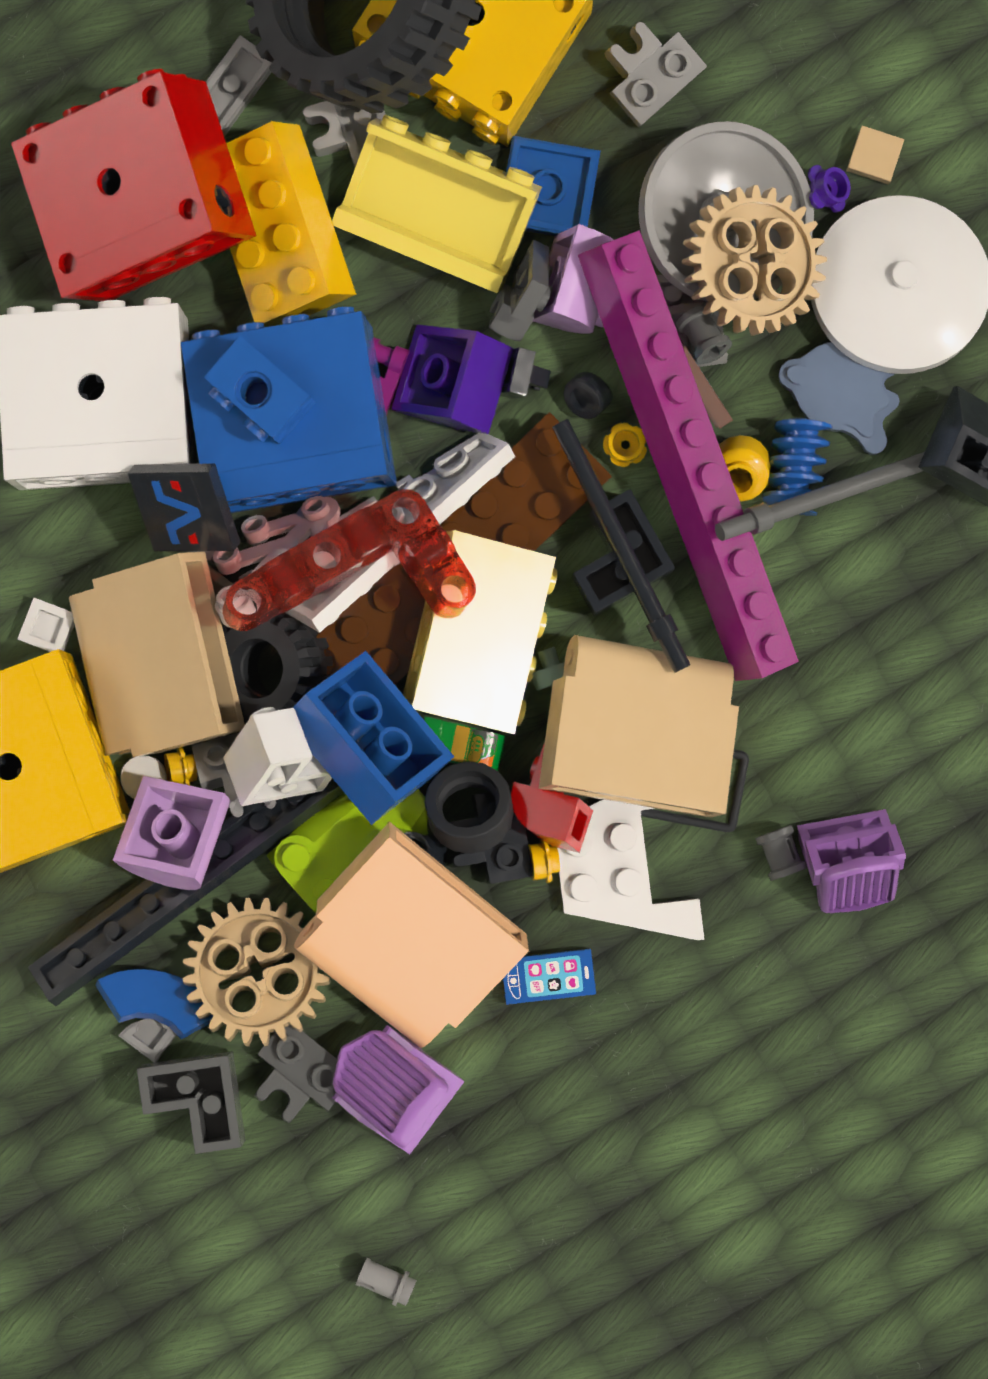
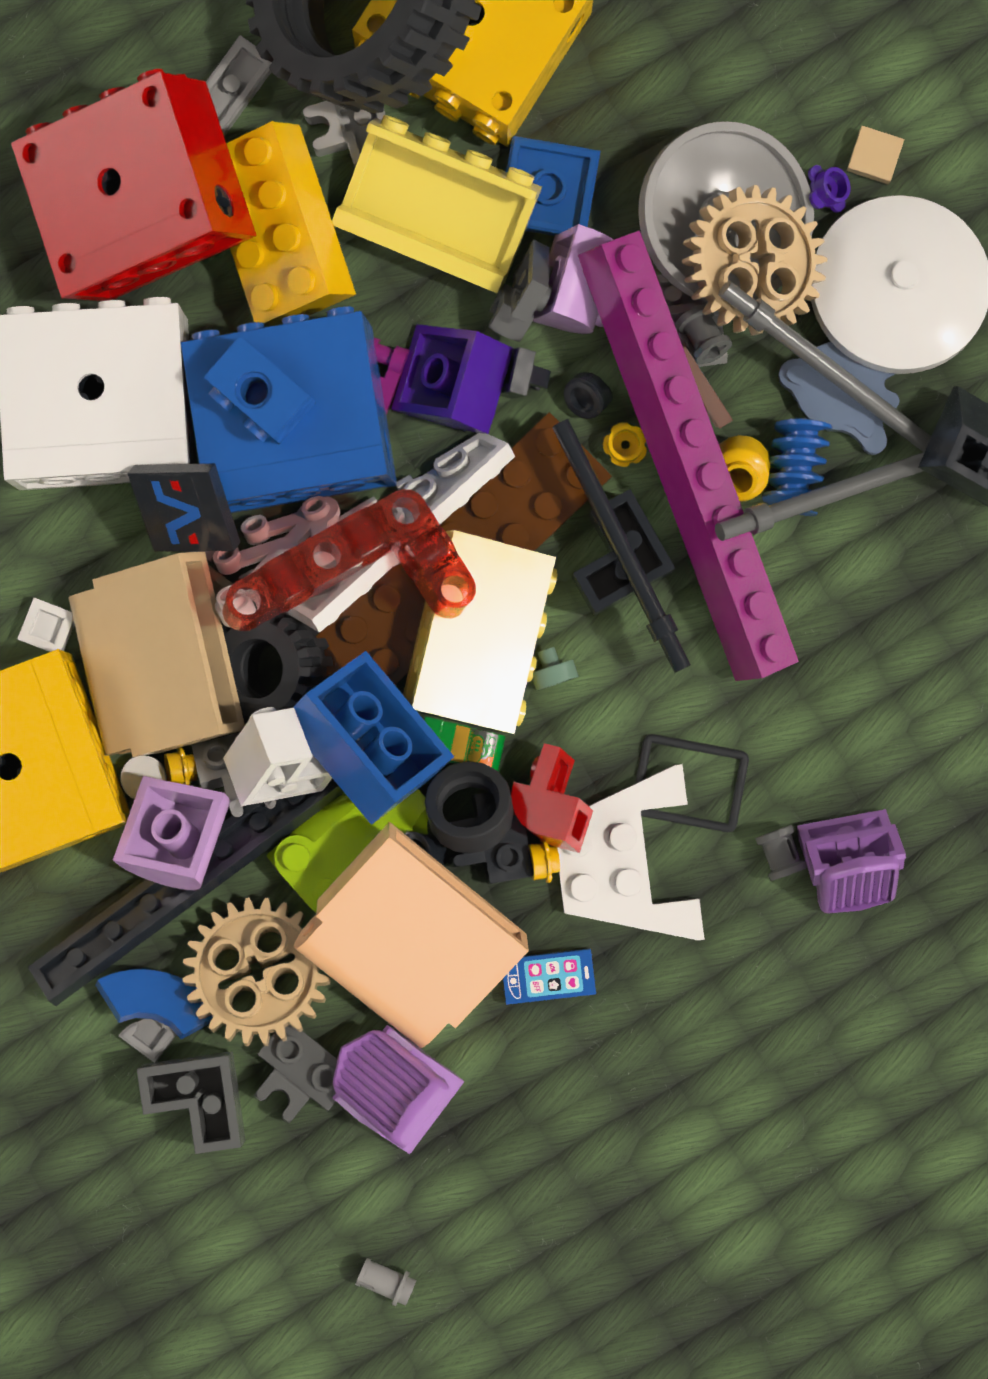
(639, 731): tan piece -> none
(652, 72): light grey plate -> none
(762, 317): none -> dark grey bar

